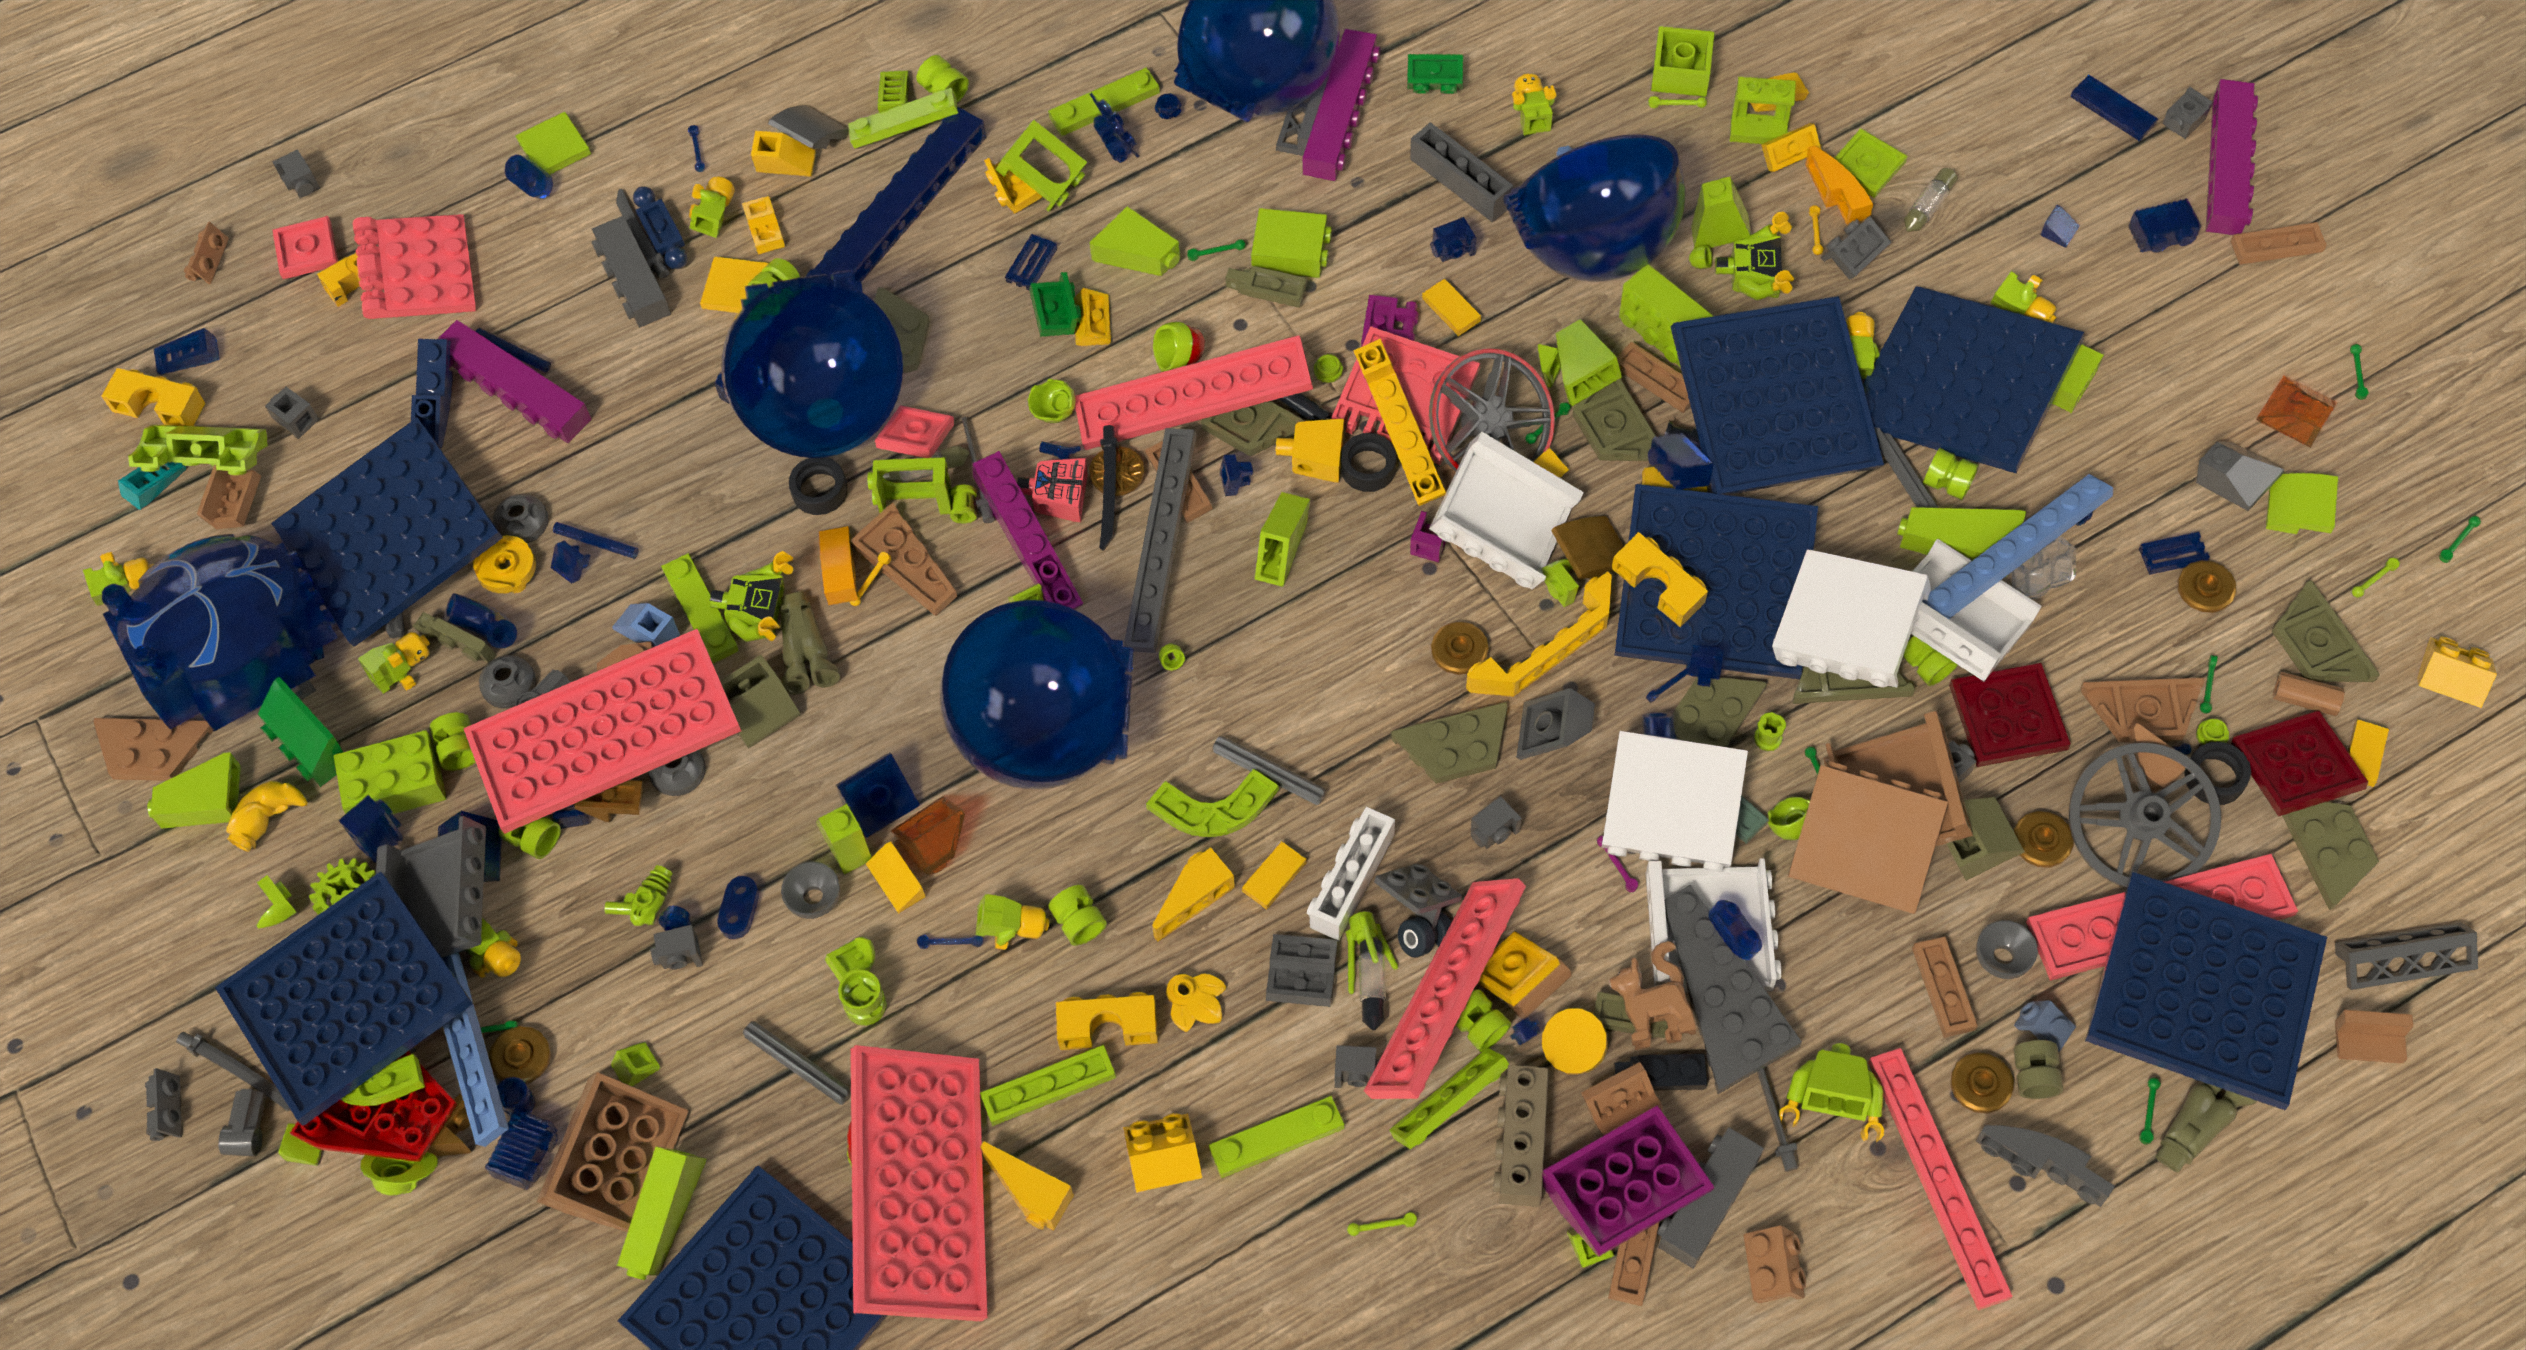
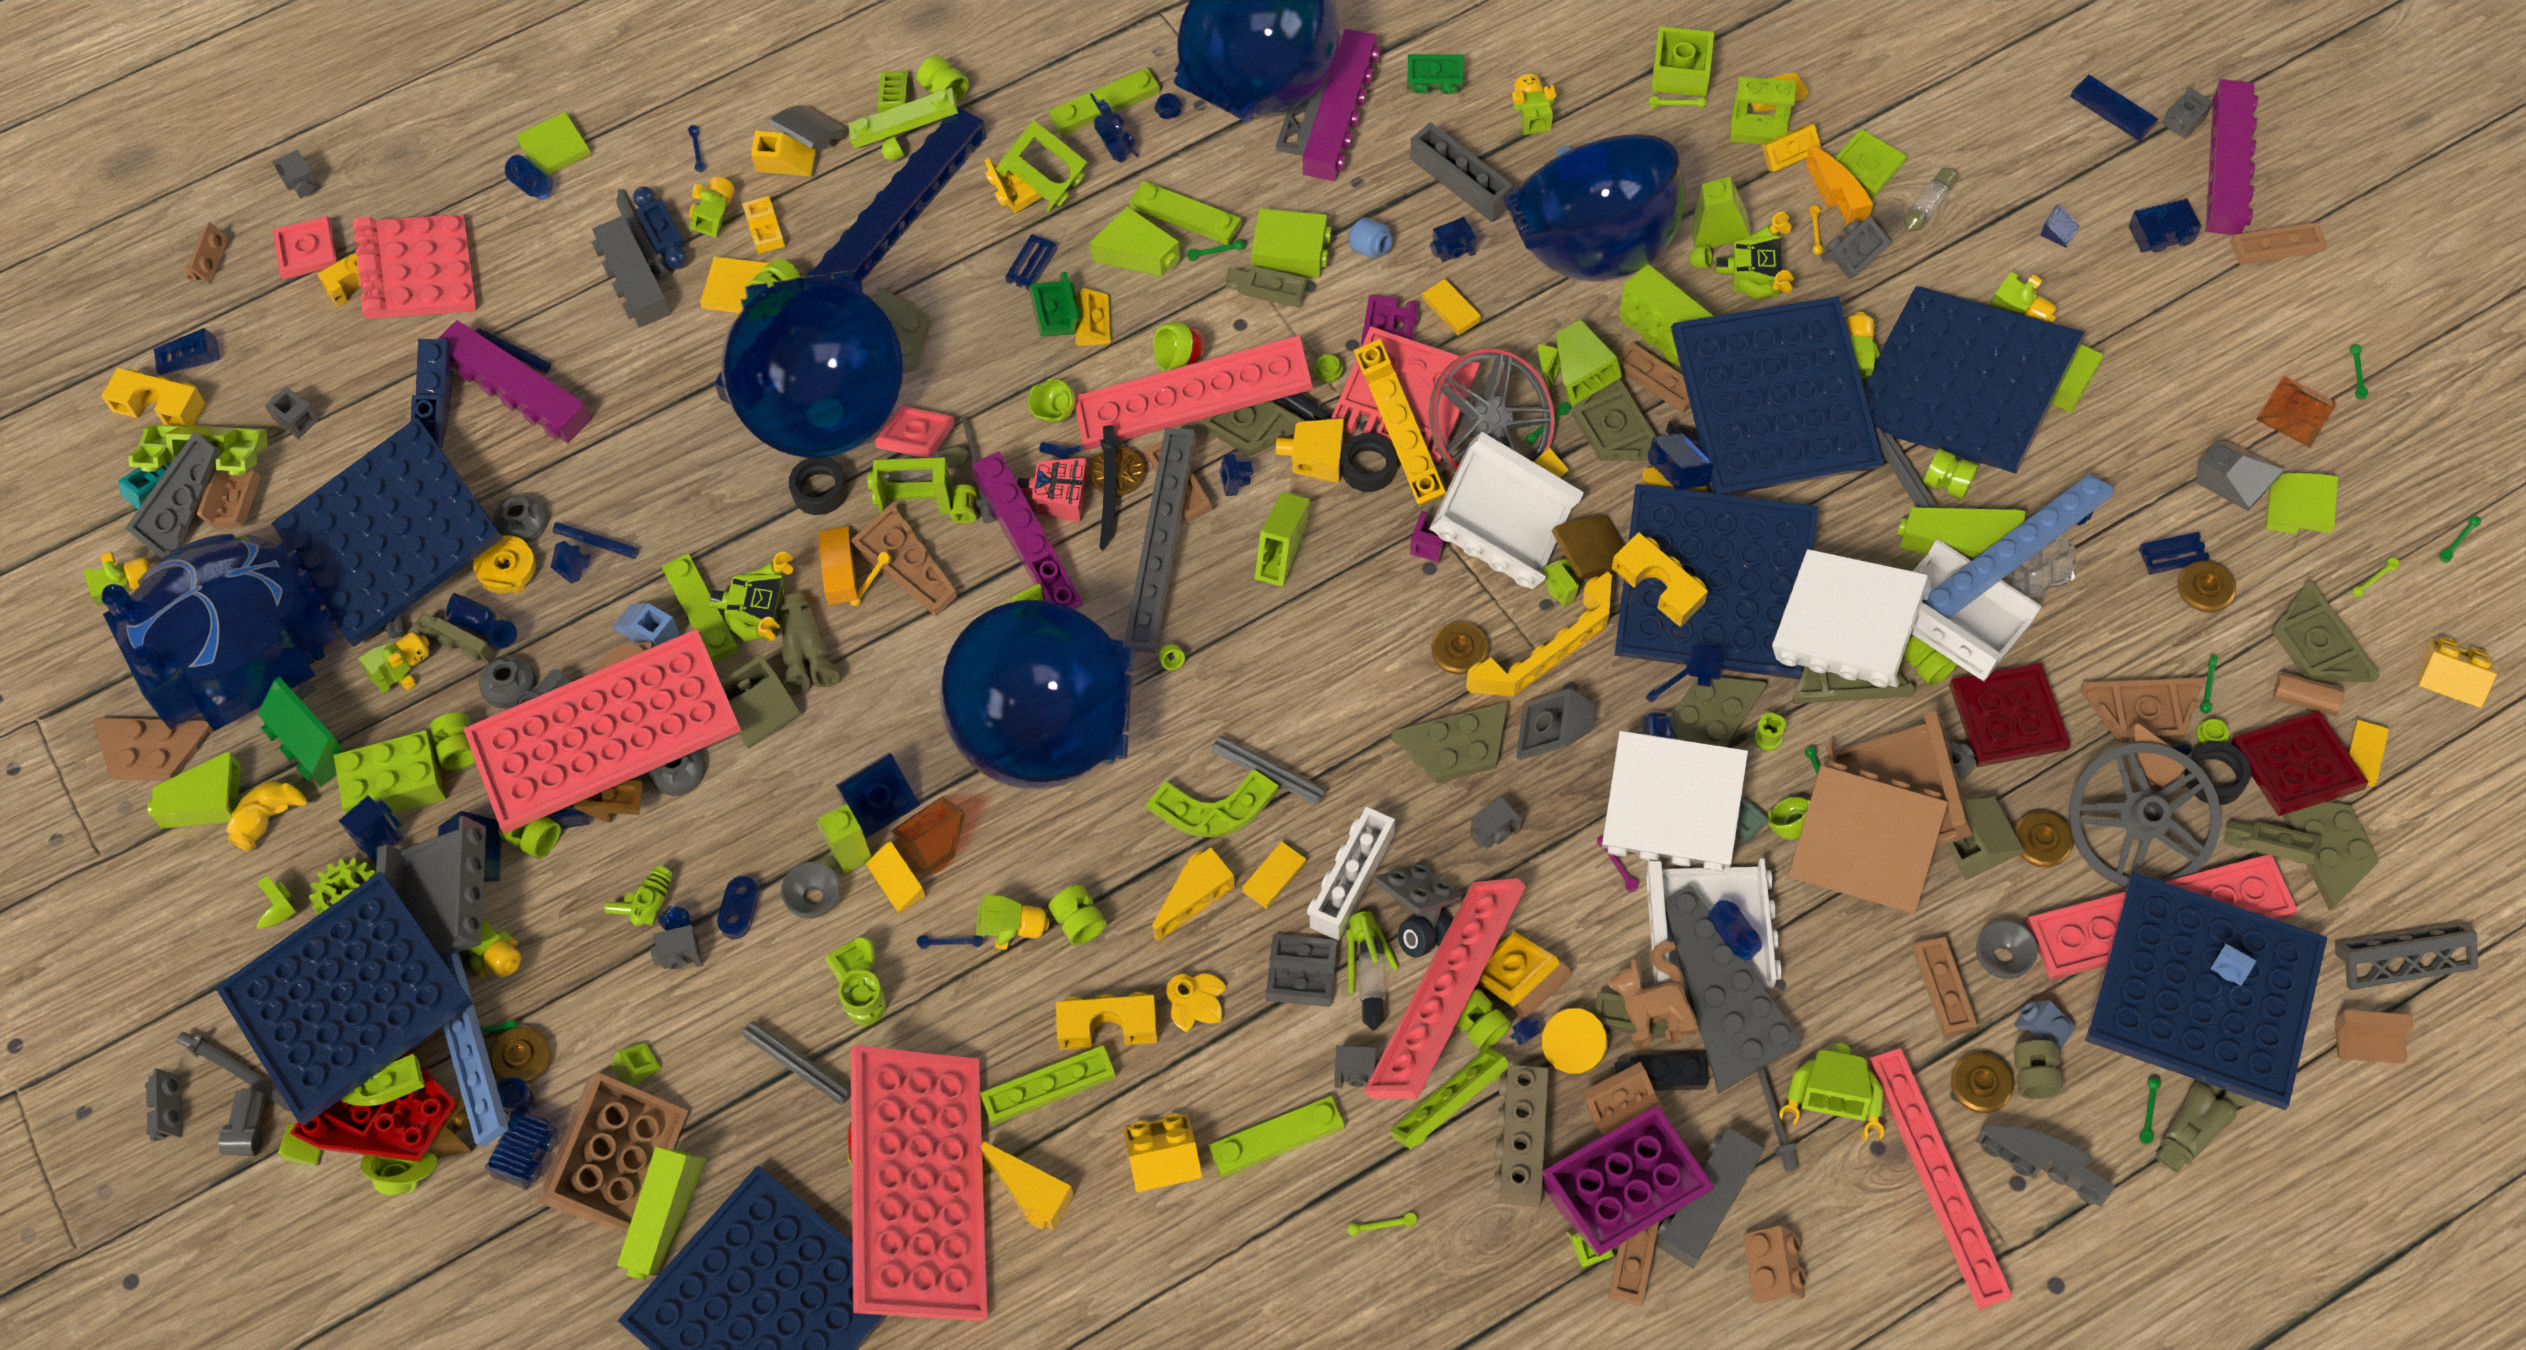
(173, 501): none -> dark grey wing
(892, 150): none -> lime hinge
(1185, 213): none -> lime plate
(1370, 238): none -> medium blue head
(2233, 965): none -> medium blue plate
(2274, 841): none -> olive hinge

